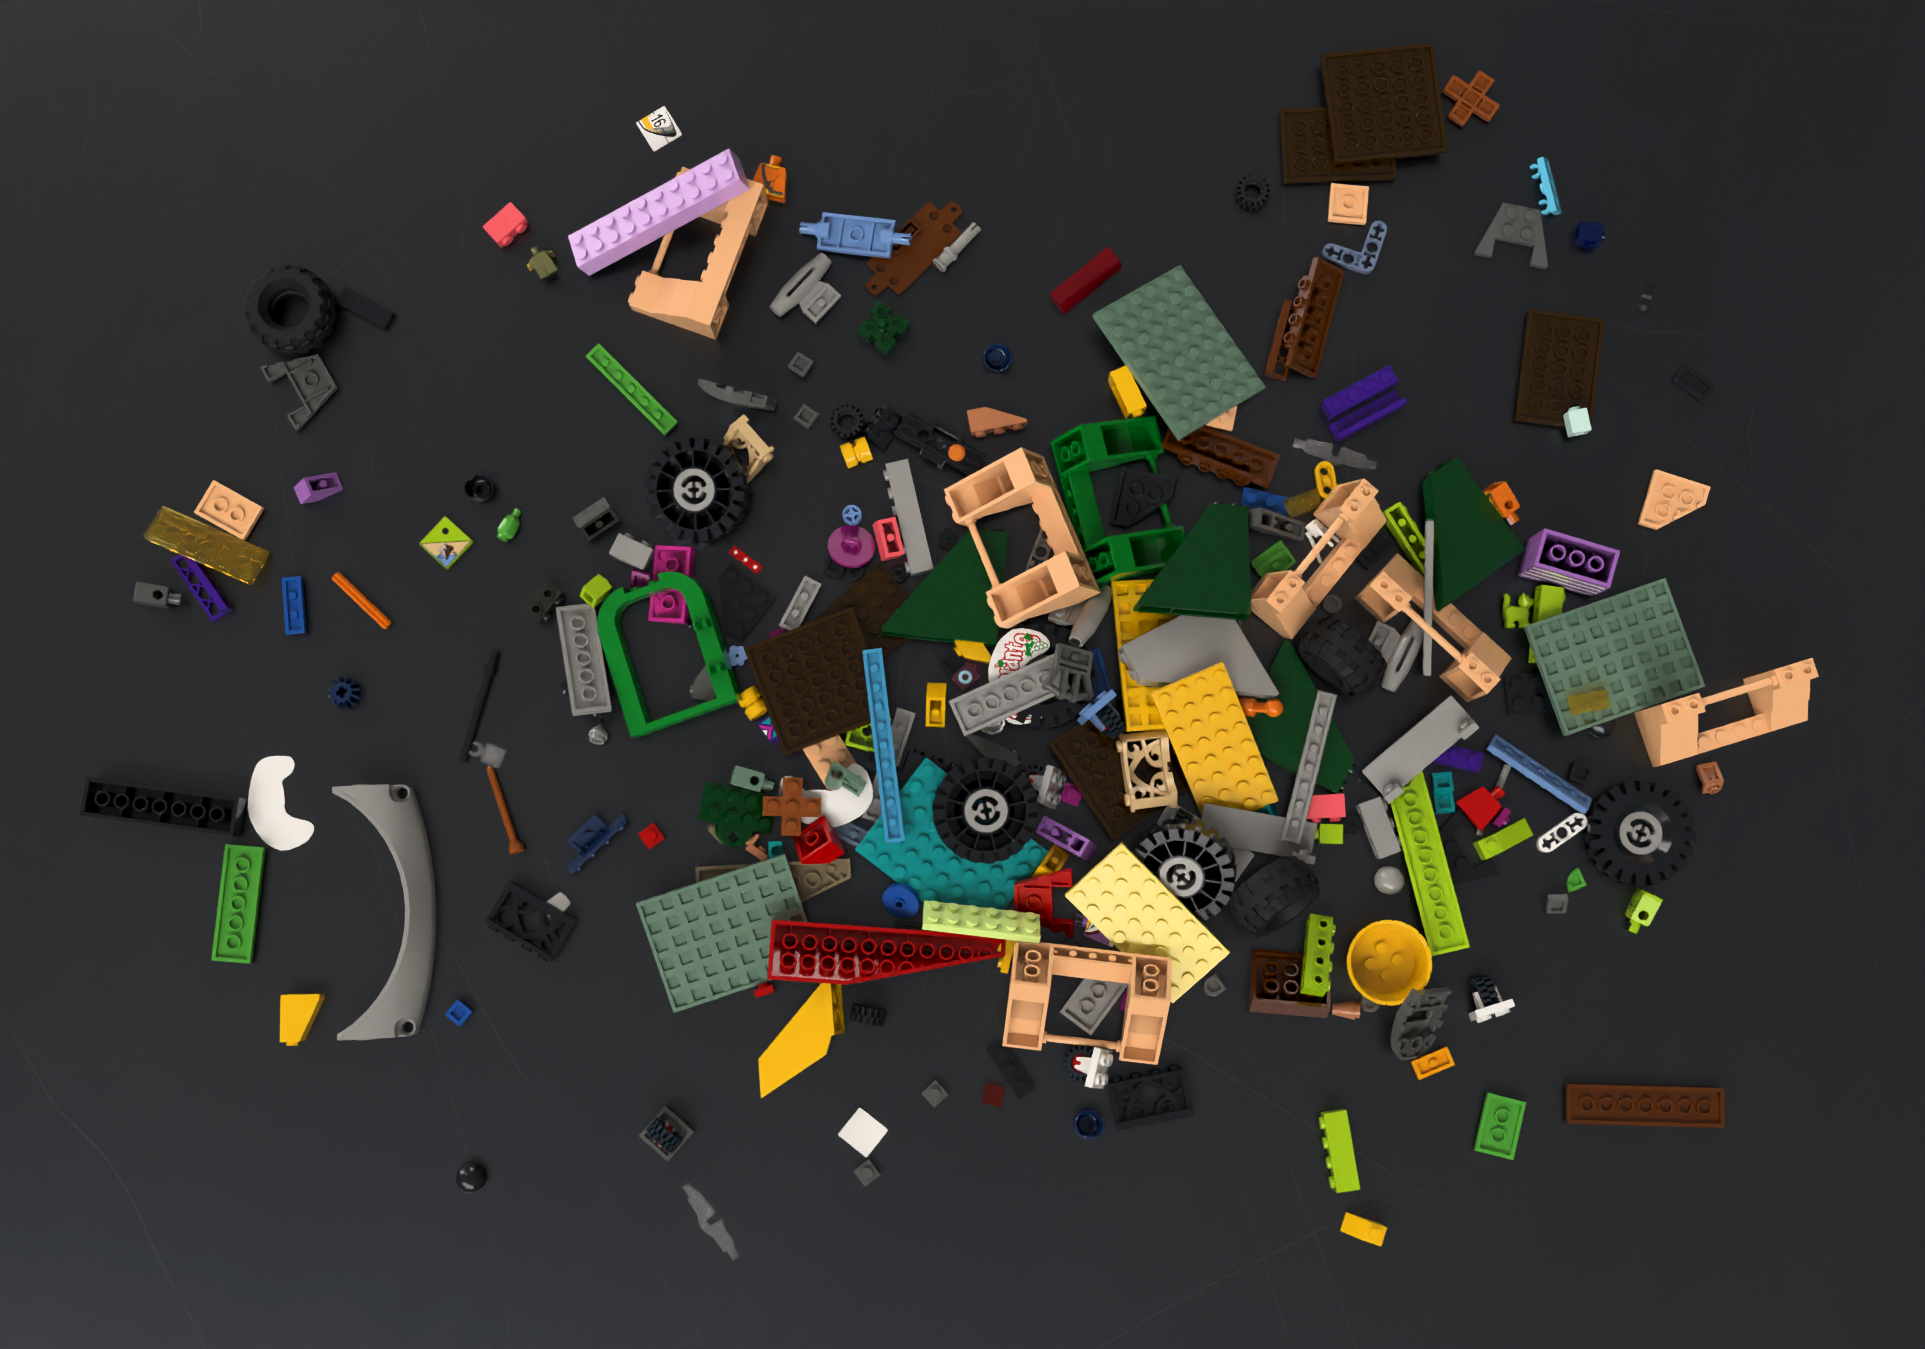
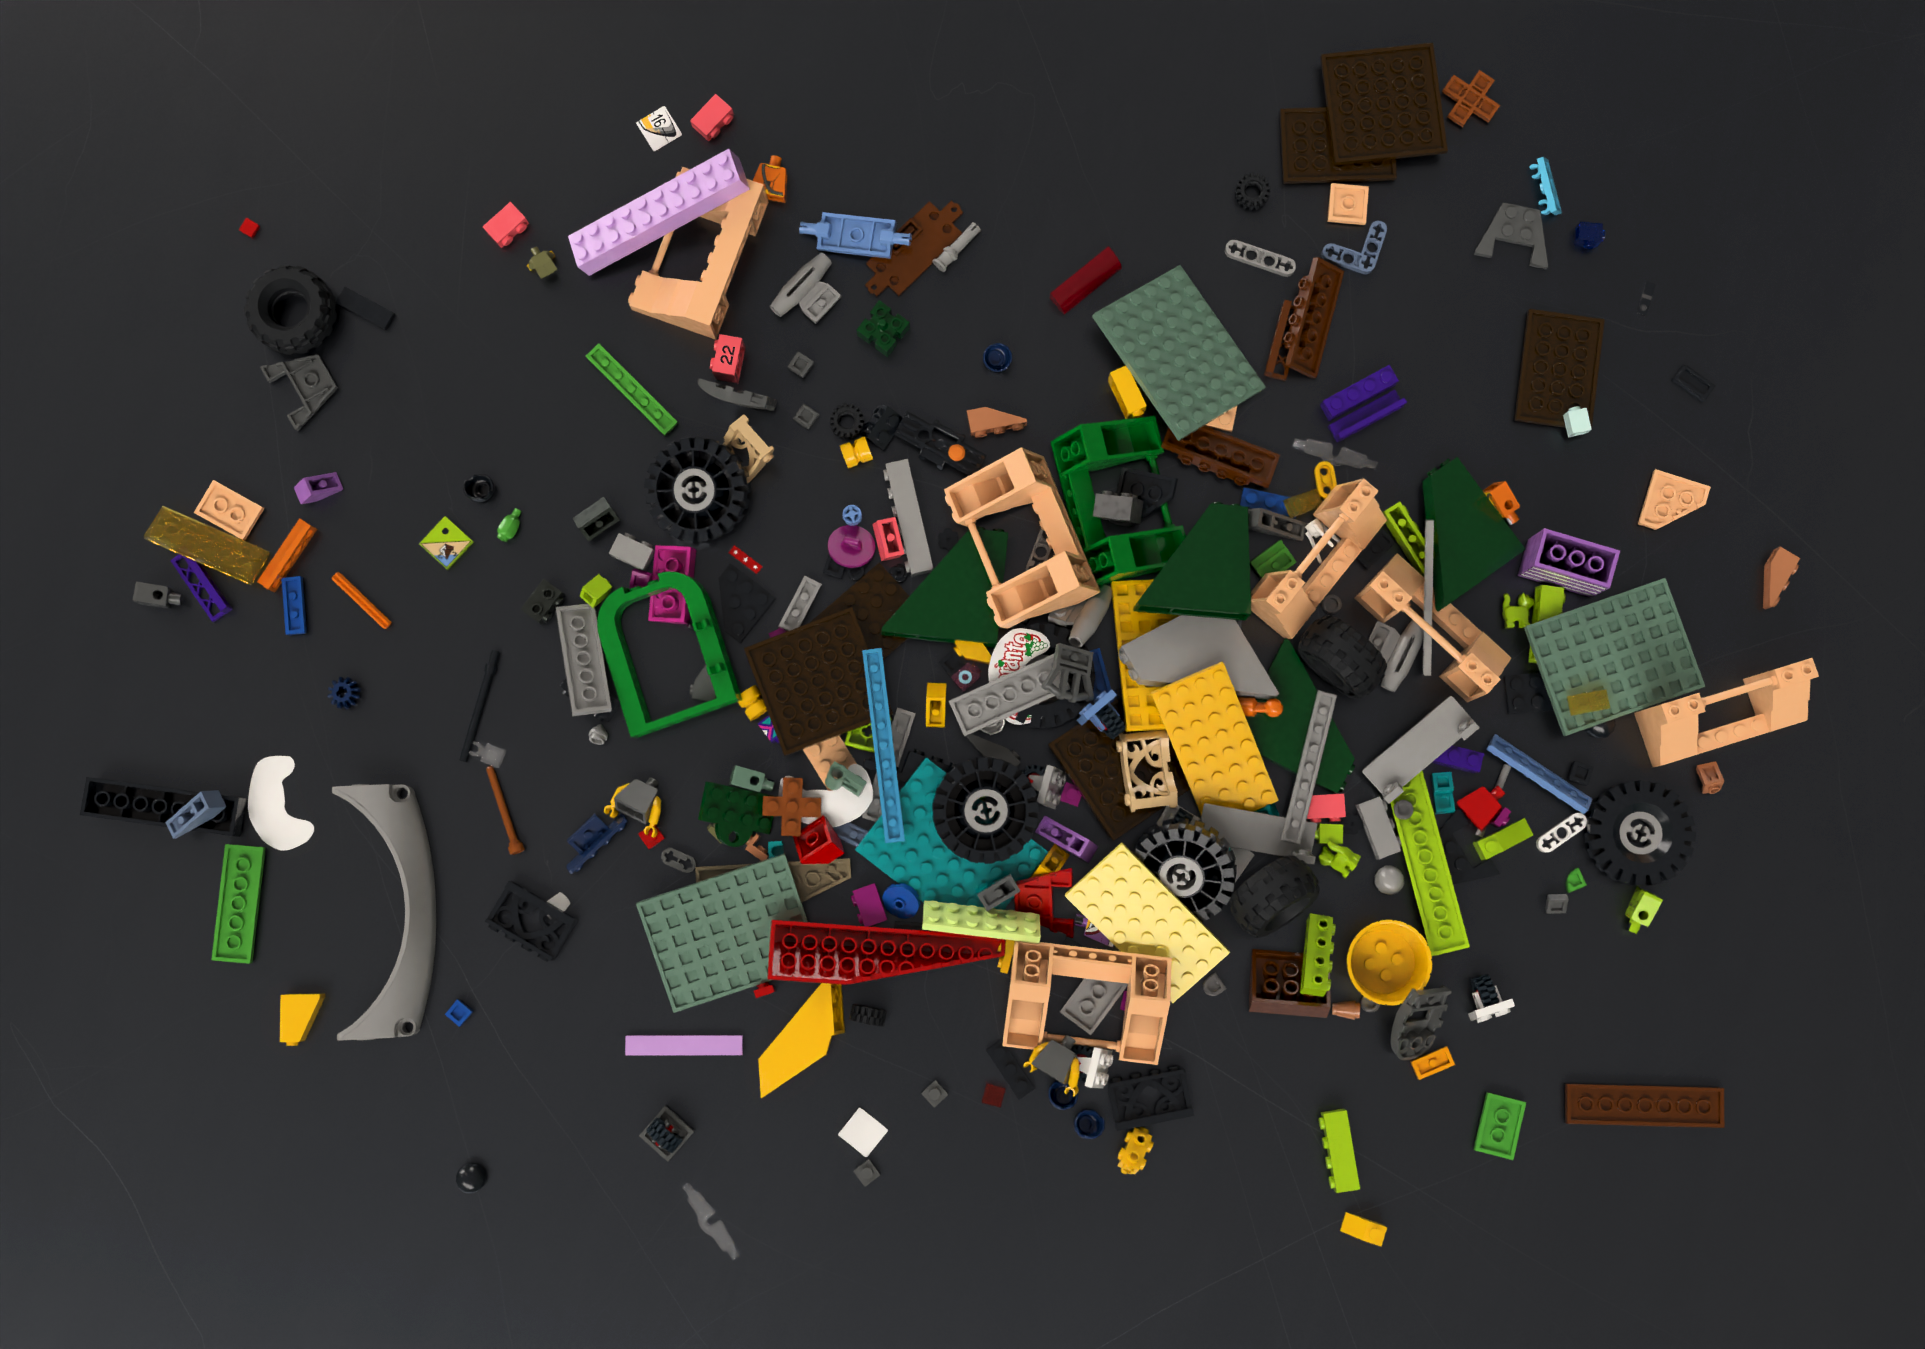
(196, 812): none -> sand blue slope
(249, 228): none -> red piece
(287, 555): none -> orange fence
(638, 801): none -> dark grey torso
(676, 864): none -> dark grey beam
(684, 1045): none -> lavender tile
(712, 118): none -> coral brick
(728, 358): none -> coral brick
(733, 651): light blue plant -> none
(869, 905): none -> magenta brick
(998, 892): none -> dark grey slope
(1057, 1062): none -> dark grey torso
(1059, 1098): none -> dark blue hair
(1118, 508): none -> flat silver brick
(1132, 1156): none -> yellow brick
(1259, 260): none -> light grey beam
(1342, 861): none -> lime animal
(1403, 809): none -> flat silver tile
(1776, 575): none -> nougat slope

